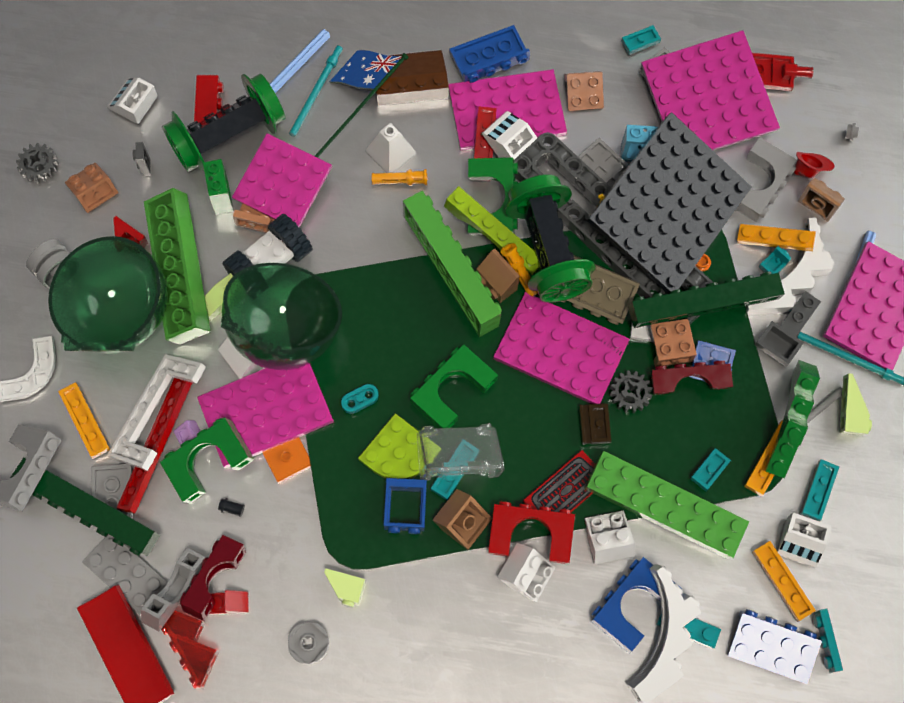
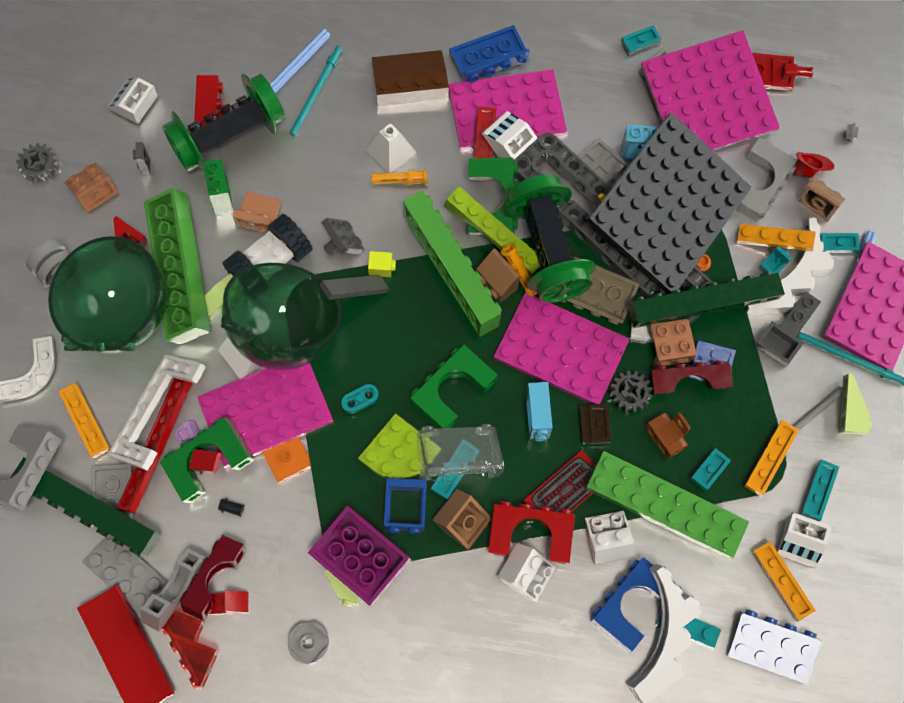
(205, 462): none -> red slope
(282, 180): dark pink plate -> none
(341, 237): none -> dark grey plate
(354, 287): none -> dark grey tile
(359, 556): none -> magenta slope
(364, 71): flag -> none
(381, 264): none -> neon yellow brick
(538, 411): none -> medium azure window
(584, 90): nougat bracket -> none
(669, 434): none -> dark orange piece
(794, 425): green arch -> none
(832, 658): teal plate -> none
(840, 242): none -> teal plate

